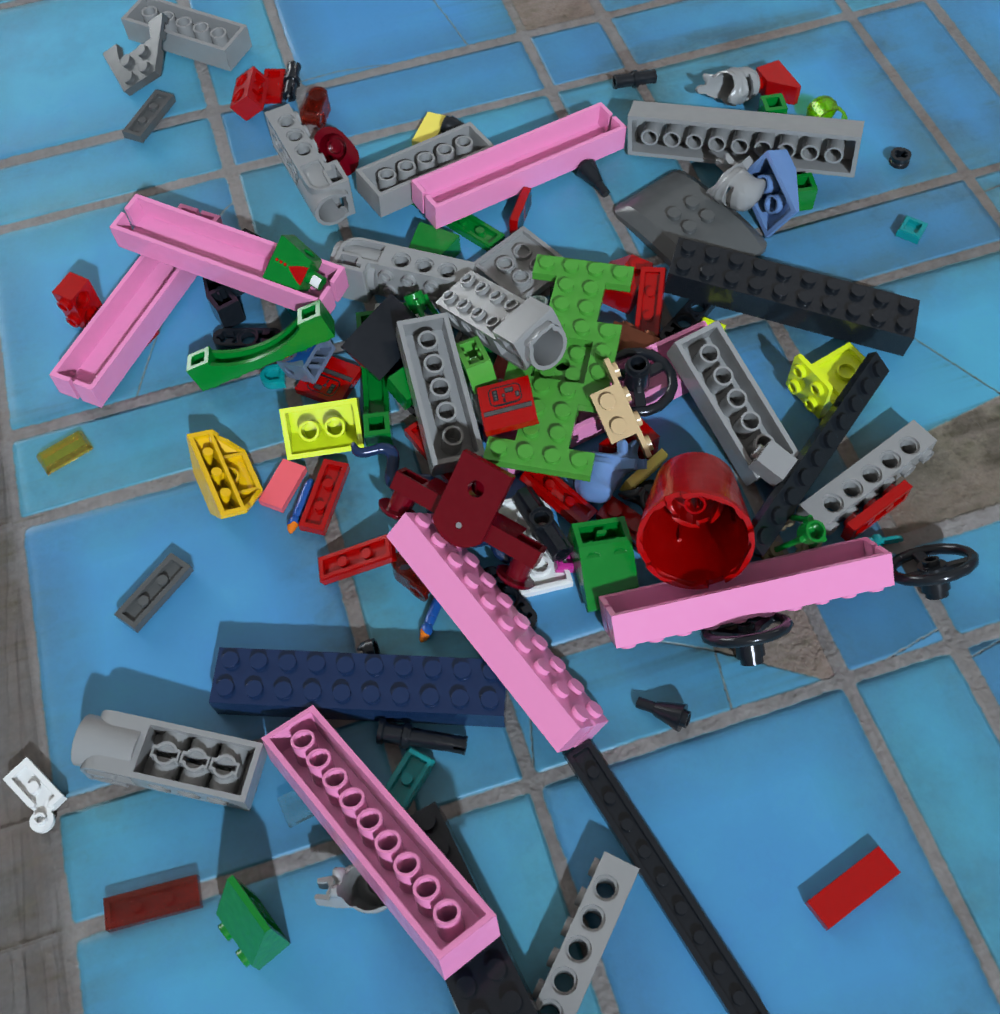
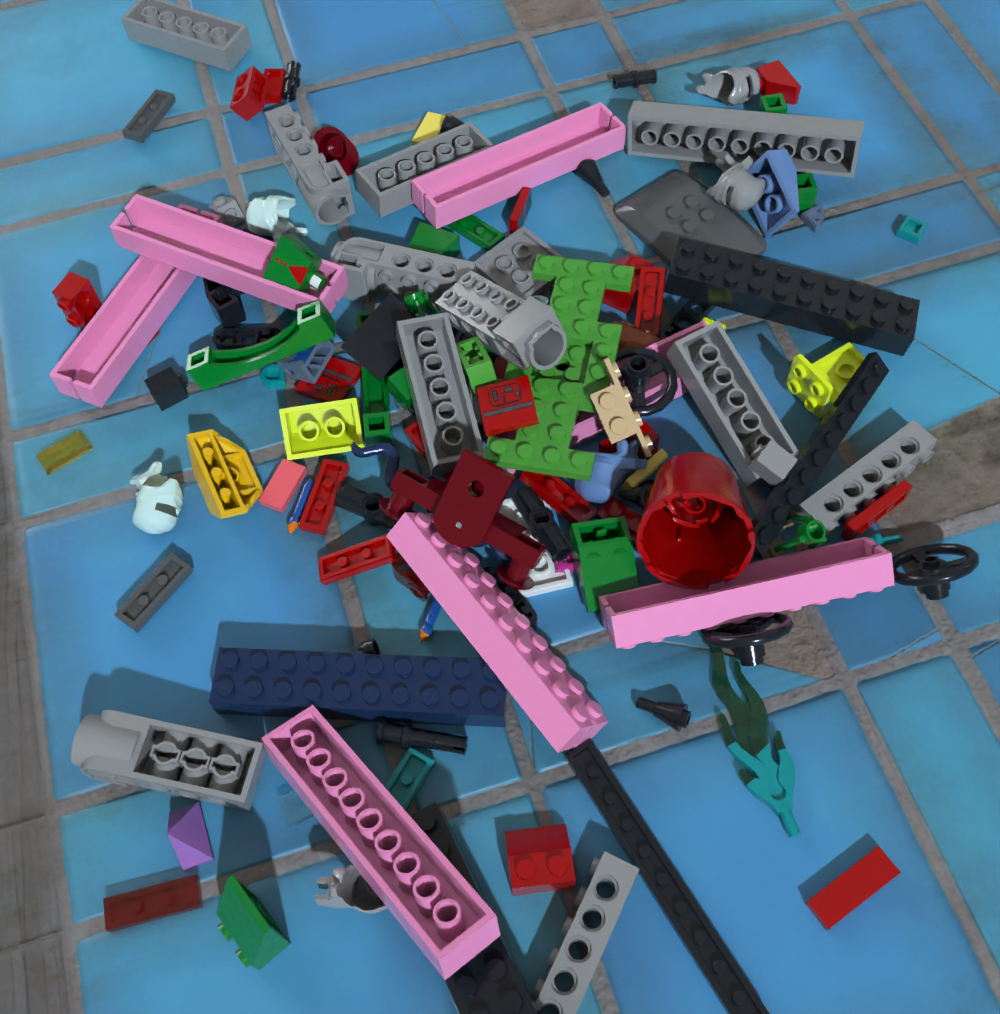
(37, 793): white hinge -> none
(143, 63): wing -> none
(157, 501): none -> light aqua piece
(167, 388): none -> black brick
(189, 836): none -> medium lavender slope
(228, 210): none -> light grey bracket
(271, 217): none -> light aqua piece
(316, 108): clear red piece -> none
(361, 503): none -> black piece
(540, 859): none -> red slope
(772, 781): none -> piece
(813, 217): none -> sand blue tile
(825, 107): clear neon green helmet -> none
(900, 158): black bush -> none

